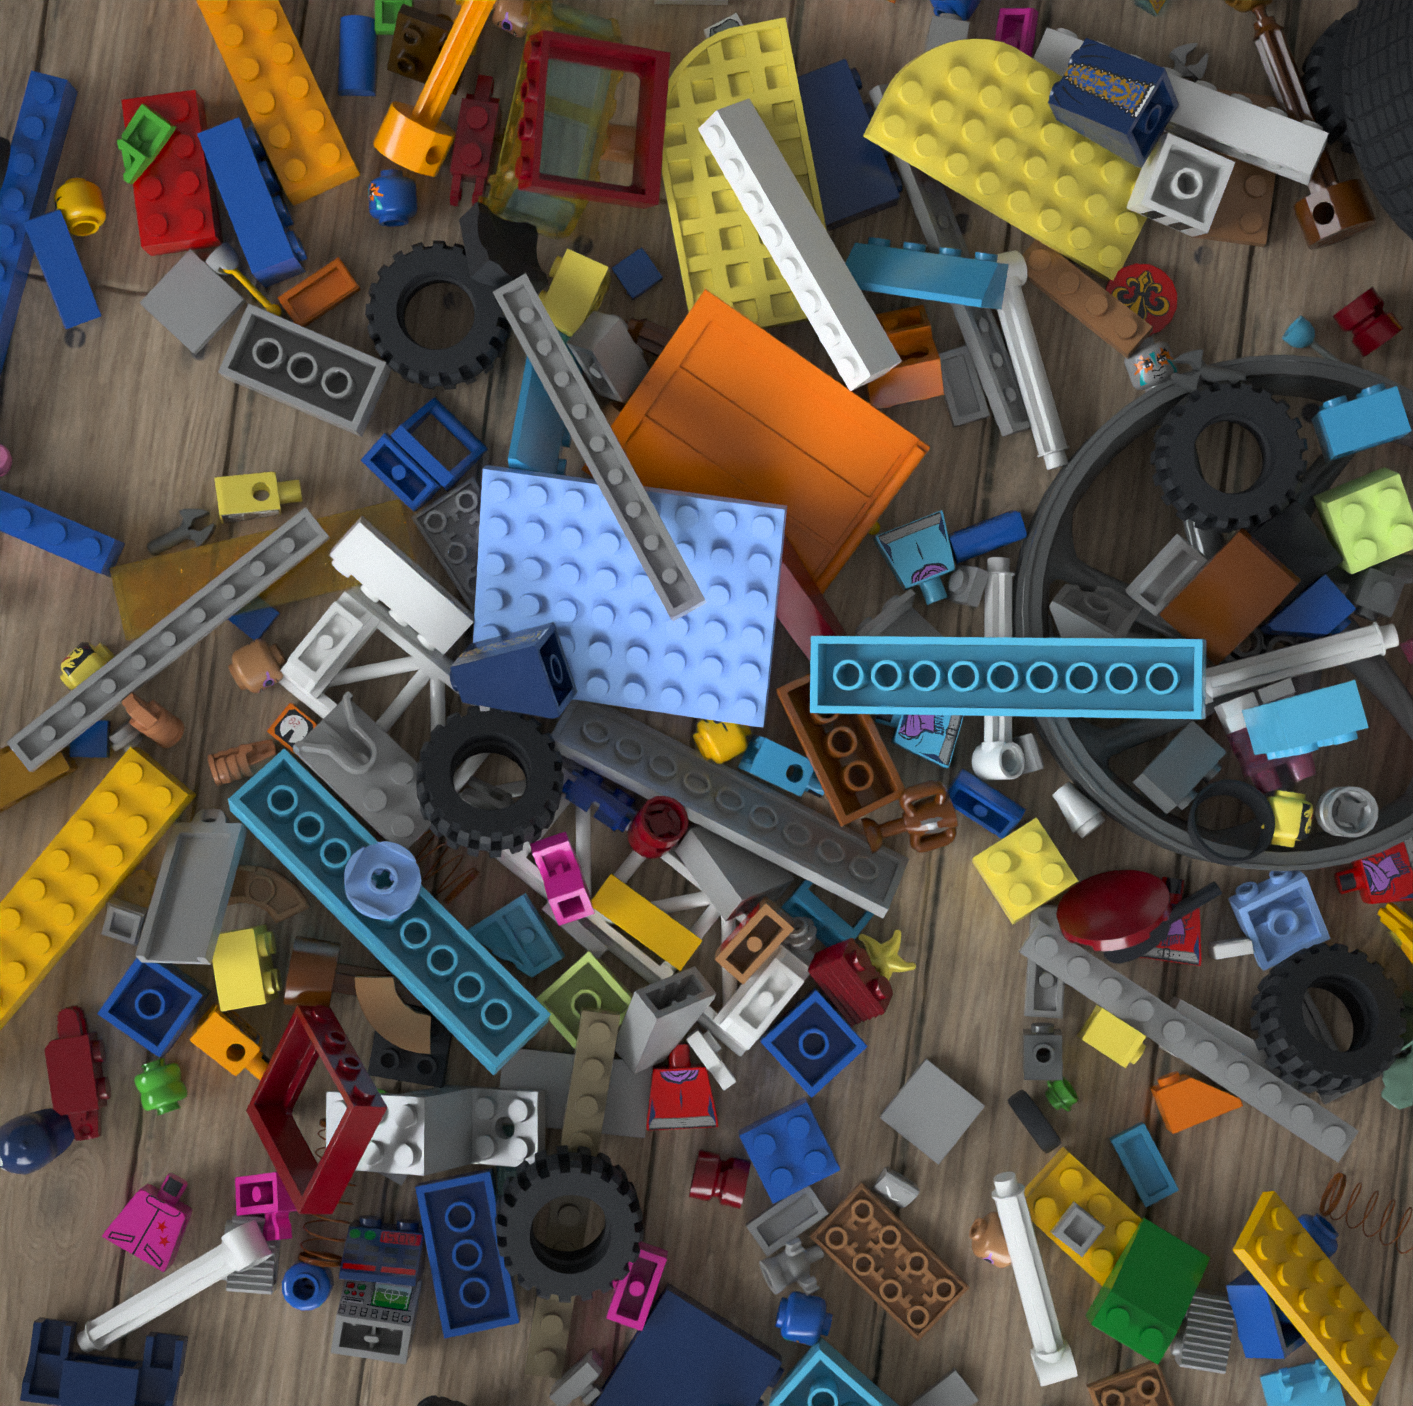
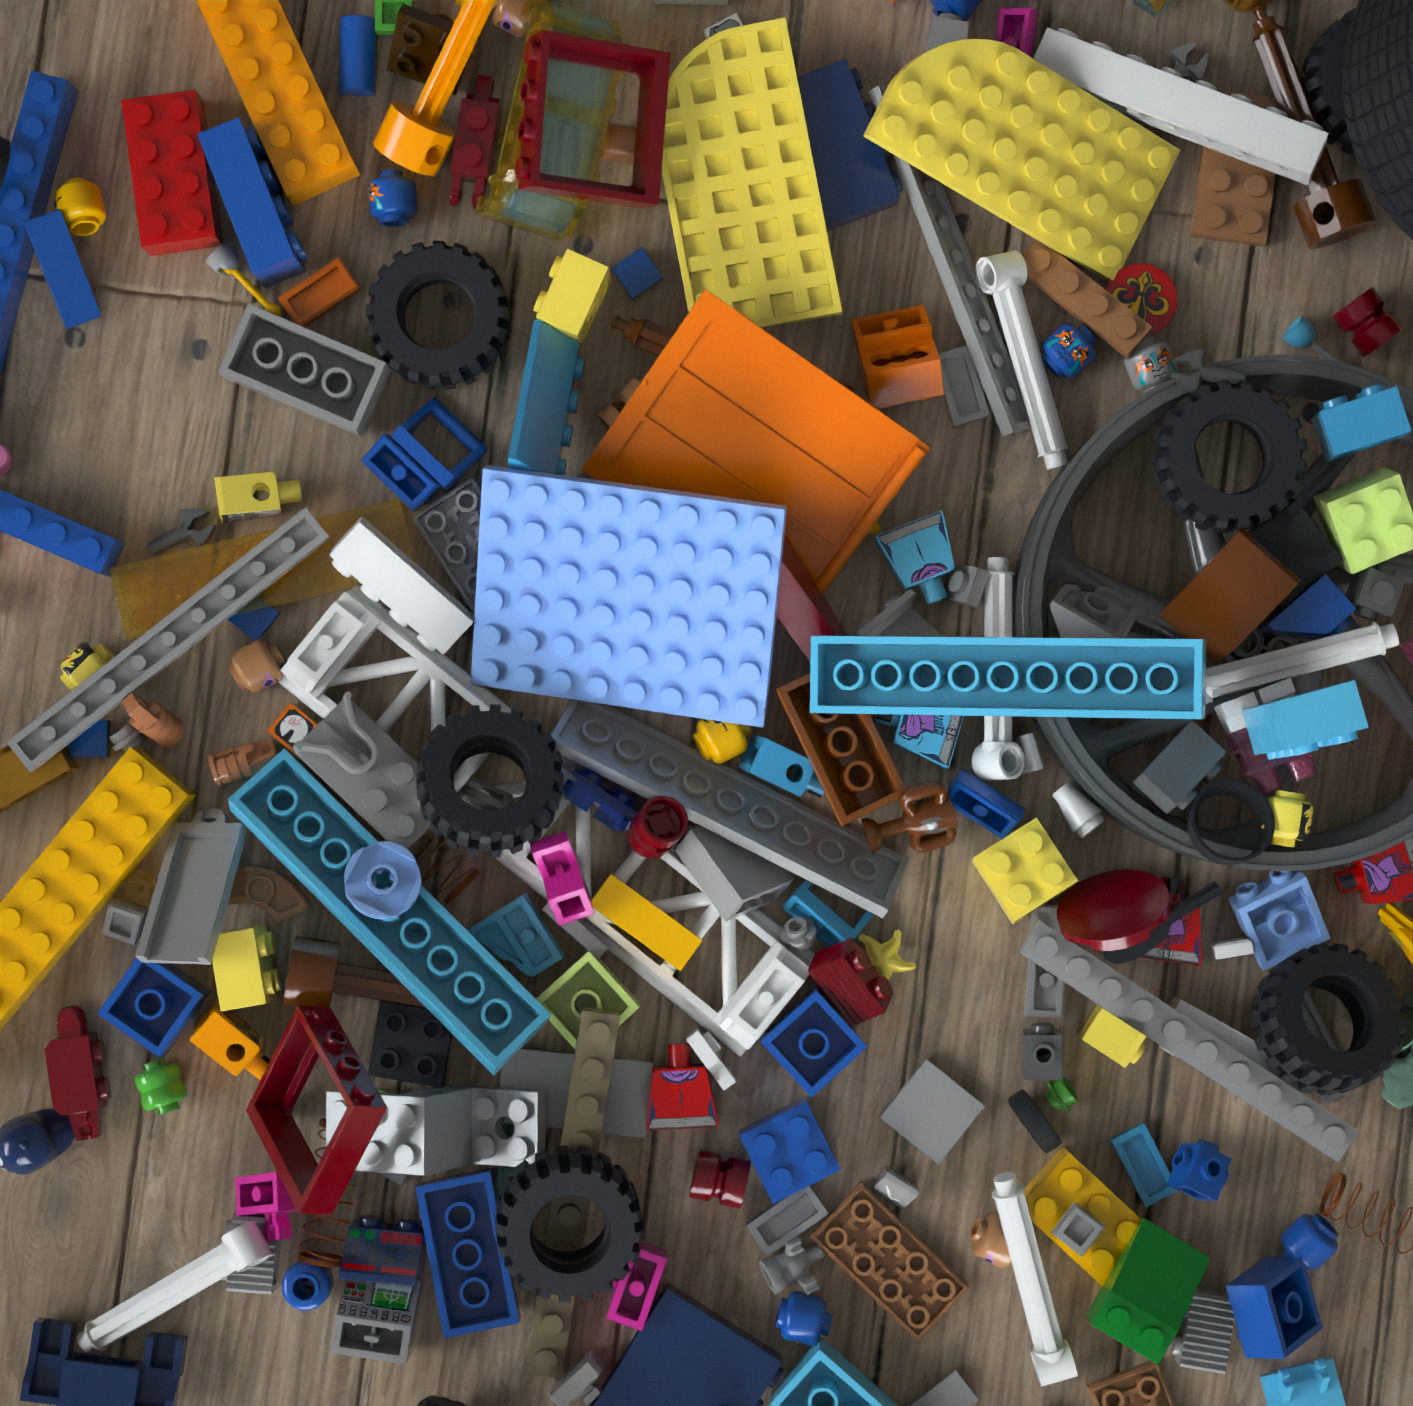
(143, 141): bright green slope -> none
(153, 1223): dark pink torso -> none
(192, 302): light grey tile -> none
(391, 1015): medium nougat tile -> none
(500, 248): black brick -> none
(516, 673): dark blue slope -> none
(599, 448): light grey plate -> none
(609, 356): light grey brick -> none
(661, 1018): light grey slope -> none
(754, 940): medium nougat brick -> none
(799, 244): white brick -> none
(928, 275): dark azure slope -> none
(987, 536): blue brick -> none
(1069, 350): none -> blue head
(1114, 100): dark blue slope -> none
(1166, 575): light grey tile -> none
(1181, 185): white brick -> none
(1189, 1101): orange slope -> none
(1199, 1170): none -> blue brick
(1316, 1298): yellow plate -> none
(1346, 811): light grey wheel -> none

